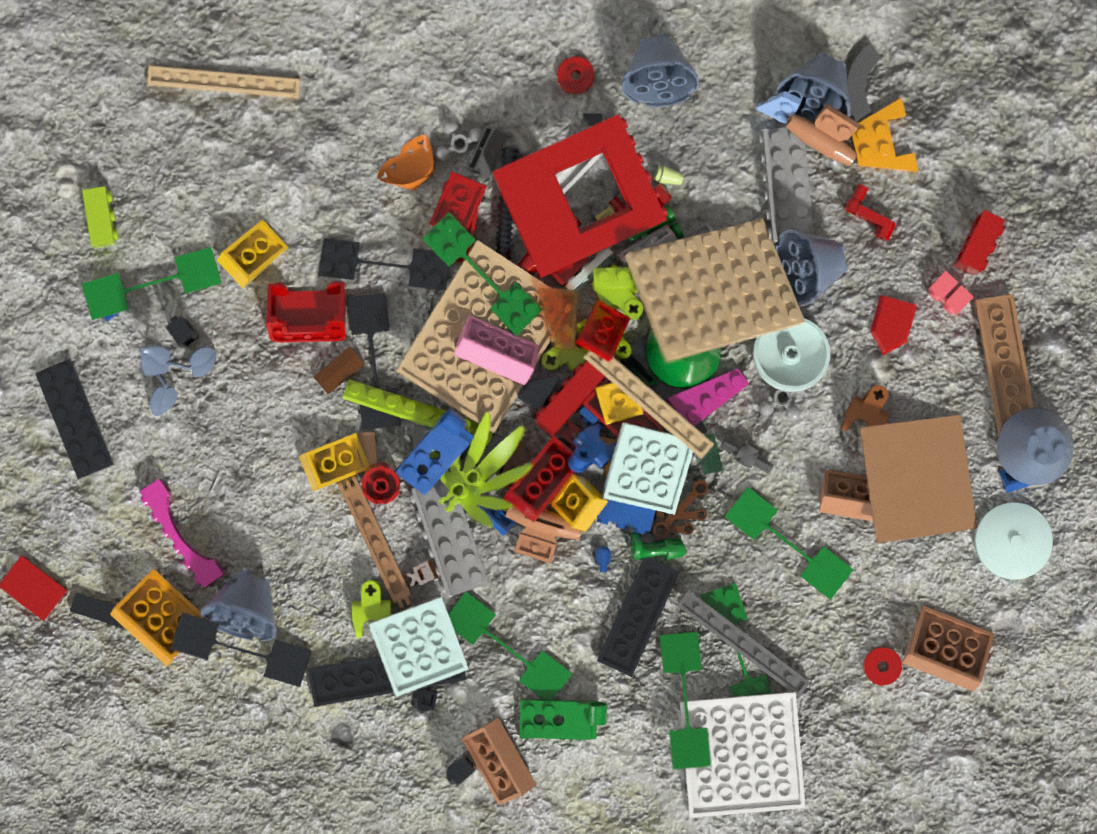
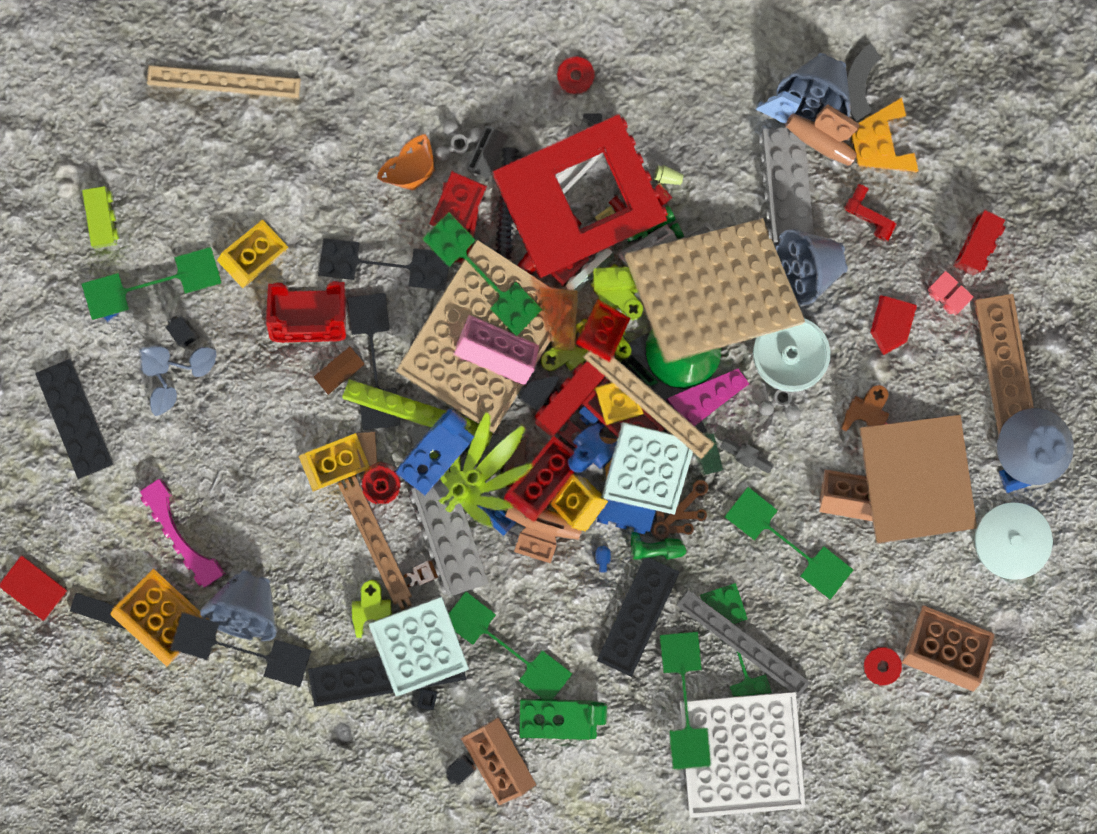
(659, 74): sand blue cone -> none

